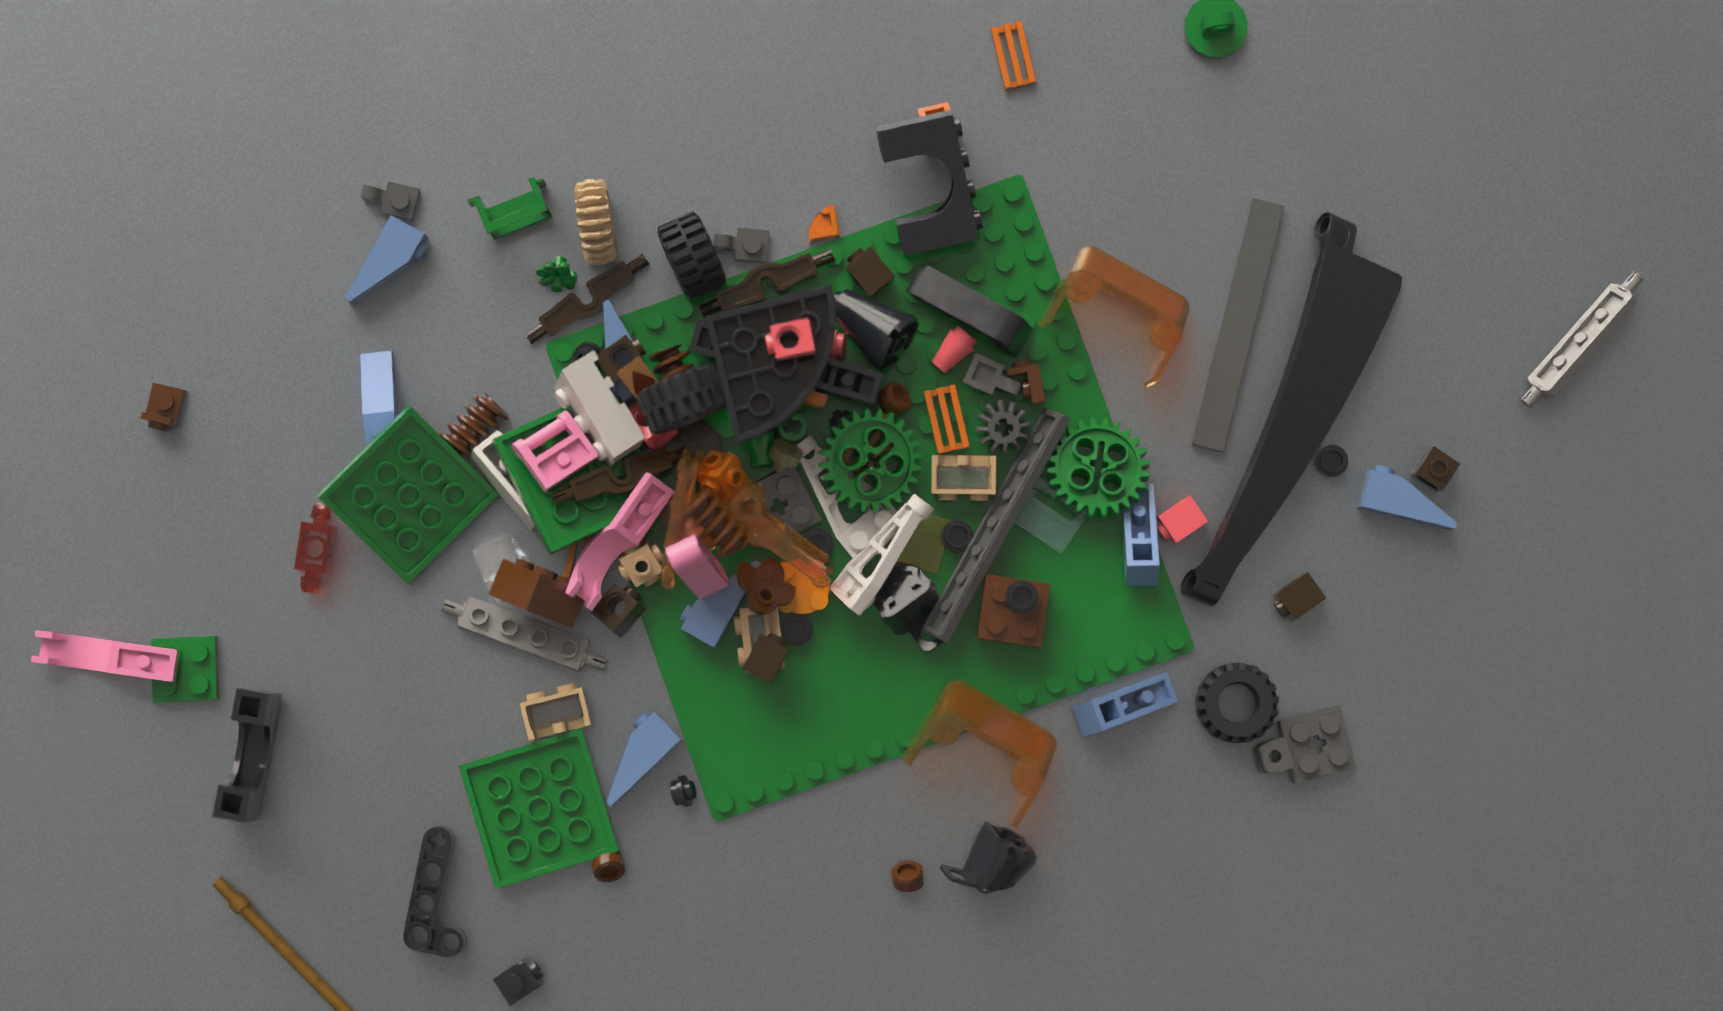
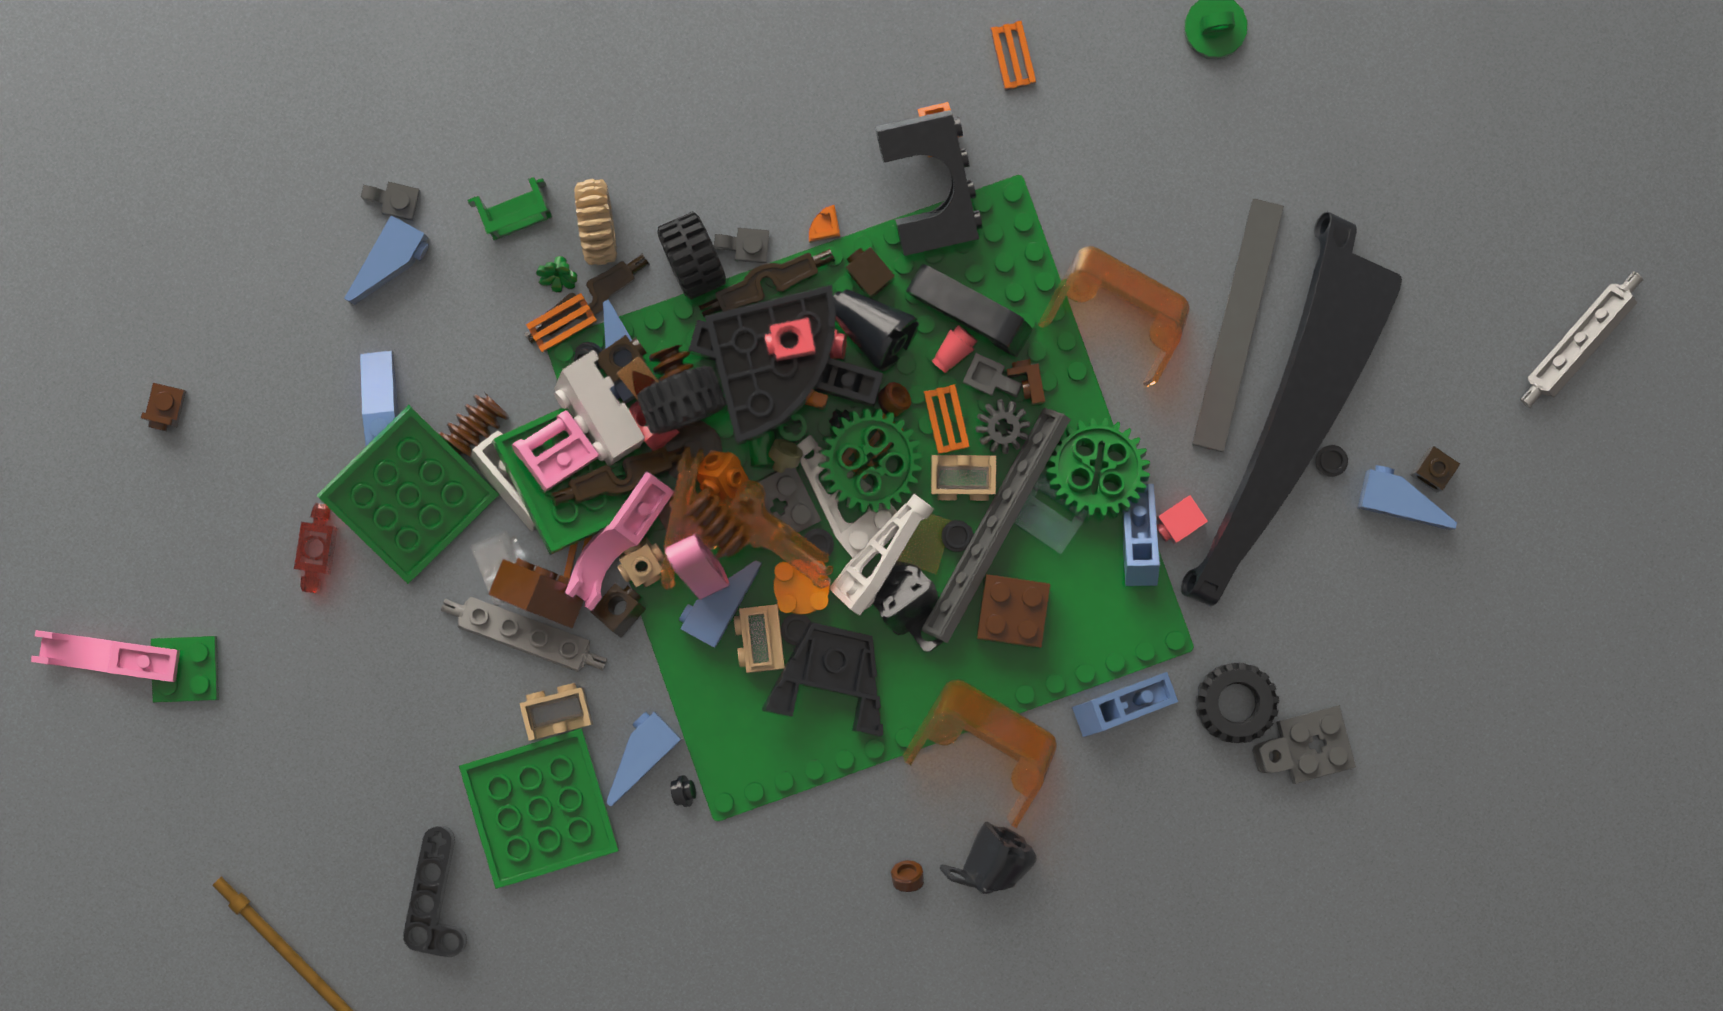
(243, 792): black arch -> none
(519, 980): black bracket -> none
(554, 312): none -> orange tile
(608, 867): reddish brown tile -> none
(765, 582): reddish brown plate -> none
(766, 657): dark brown brick -> none
(831, 662): none -> black wing
(1021, 596): black plate -> none
(1298, 597): dark brown brick -> none

